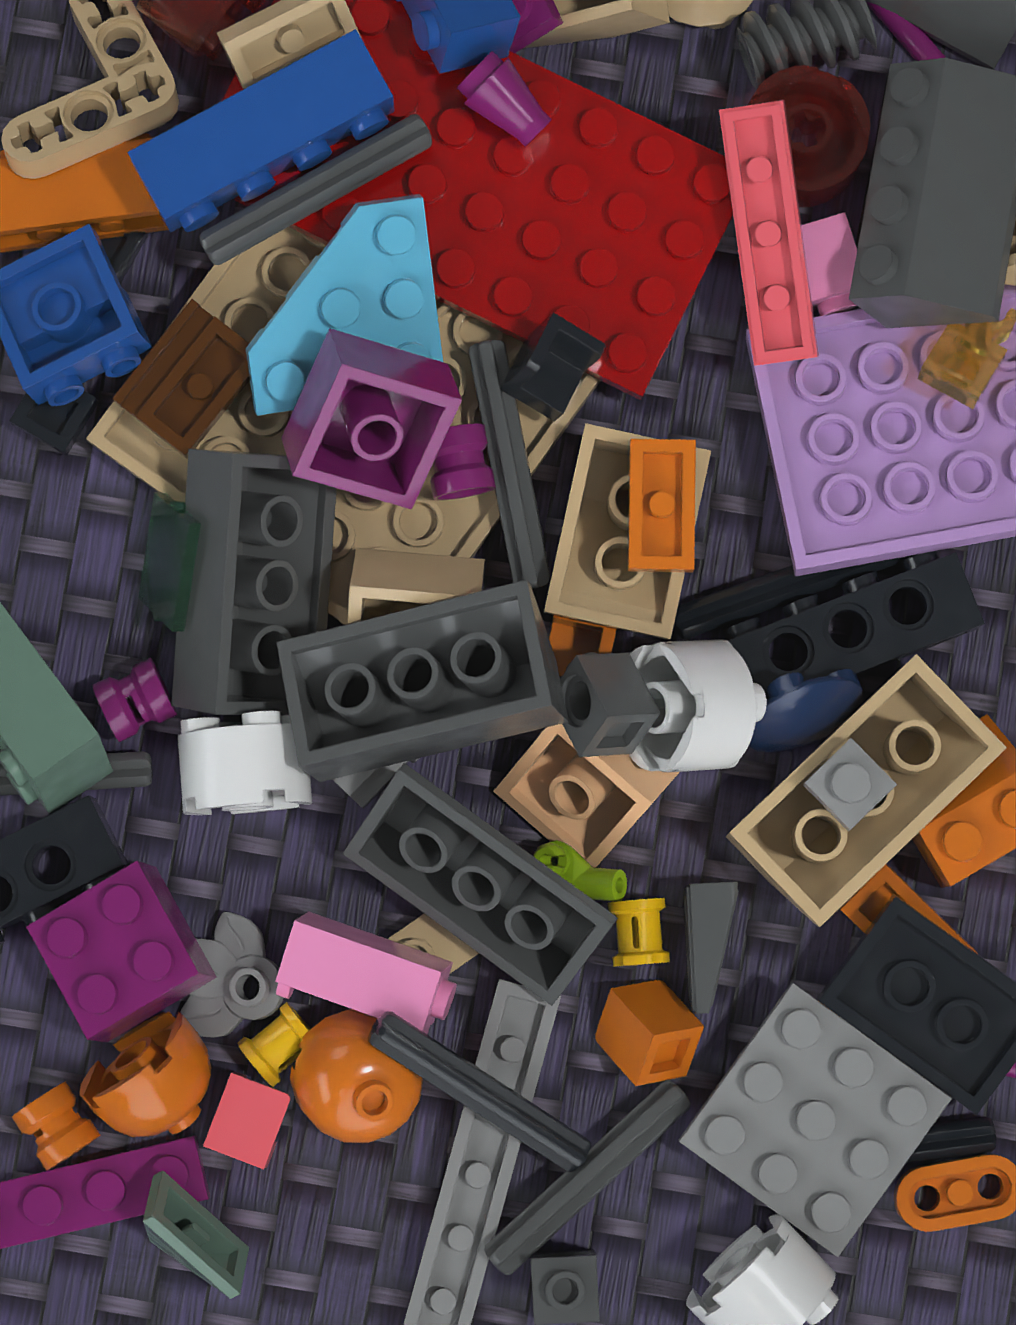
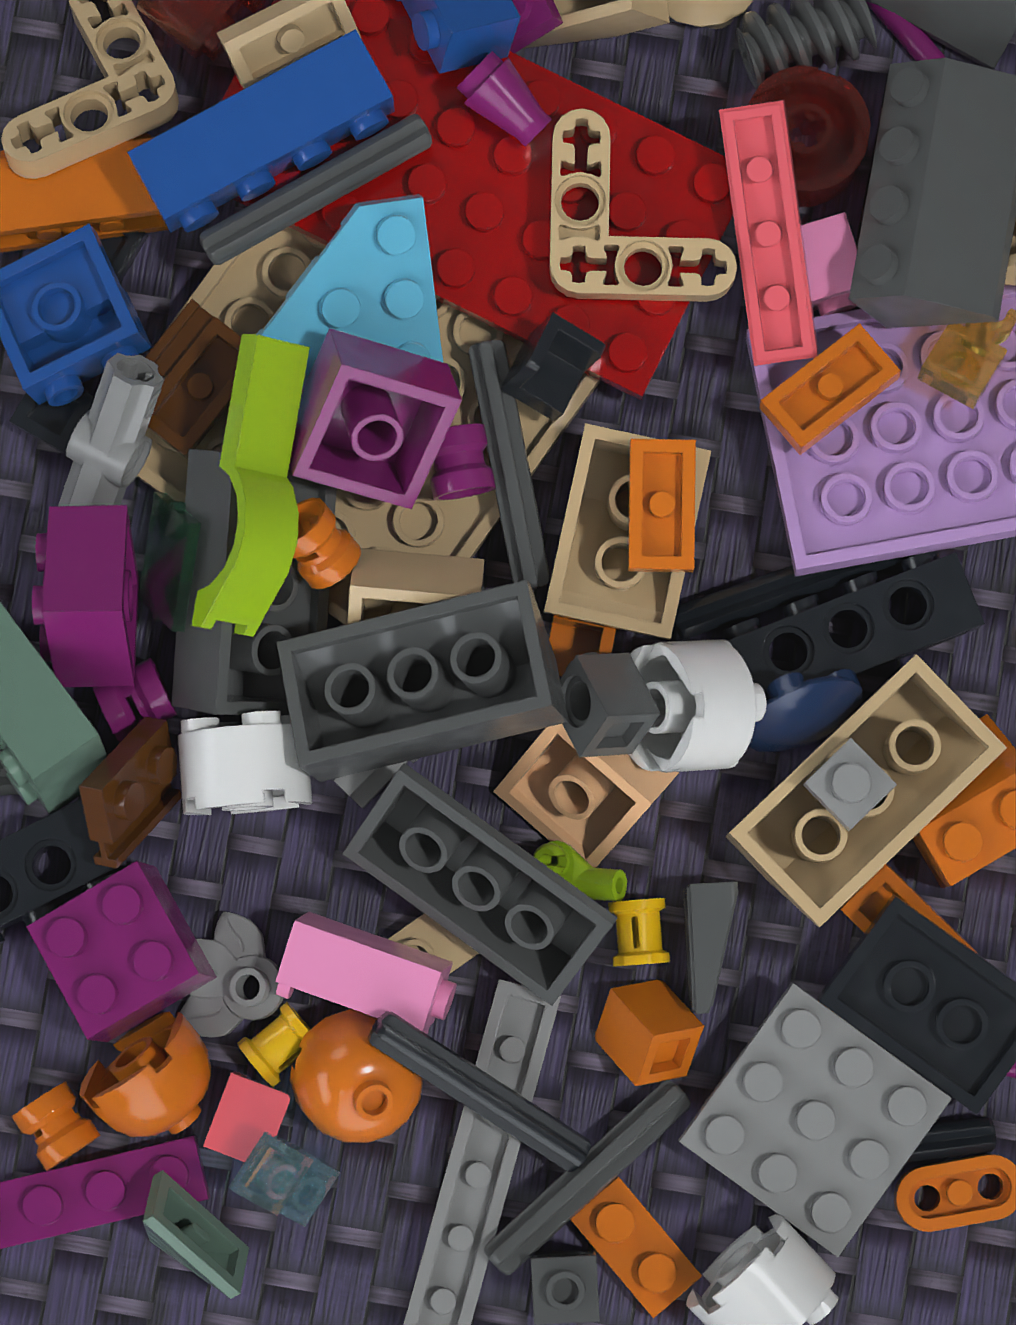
(87, 595): none -> magenta brick
(111, 438): none -> light grey piece
(130, 791): none -> reddish brown plate
(257, 461): none -> lime piece
(284, 1179): none -> clear light blue slope
(322, 550): none -> orange wheel
(593, 234): none -> tan beam
(636, 1247): none -> orange plate
(829, 389): none -> orange plate

